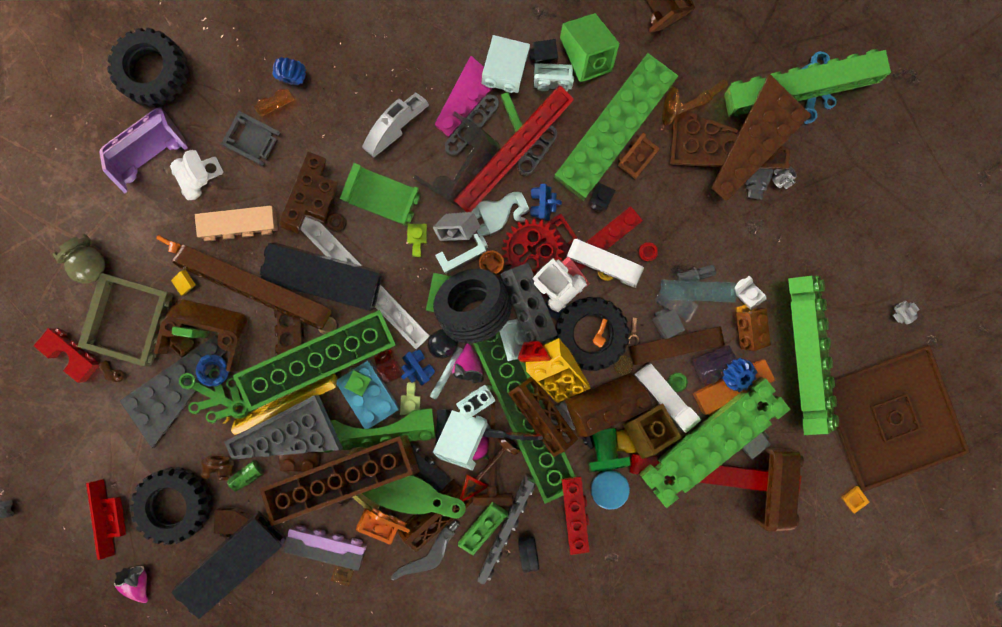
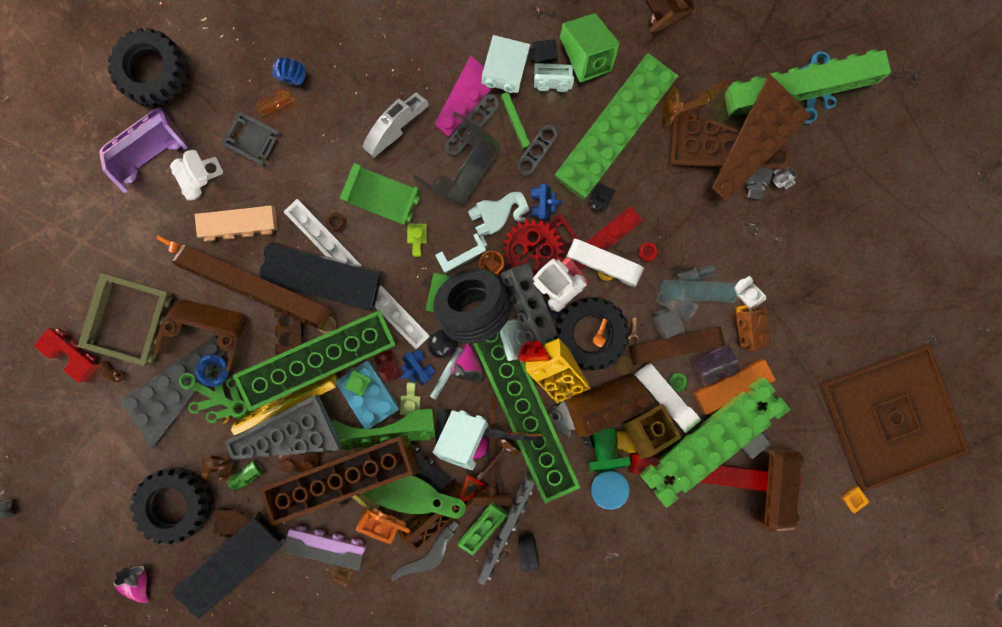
(80, 261): olive tile -> none
(106, 518): red bracket -> none
(181, 345): reddish brown slope -> none
(183, 282): yellow tile -> none
(190, 332): bright green tile -> none
(309, 195): reddish brown piece -> none
(456, 226): light grey brick -> none
(476, 401): light aqua hips -> none
(514, 149): red plate -> none
(541, 419): reddish brown fence -> none
(575, 515): red bracket -> none
(638, 156): dark orange bracket -> none
(739, 374): blue gear -> none
(813, 355): bright green brick -> none
(906, 312): light grey gear -> none

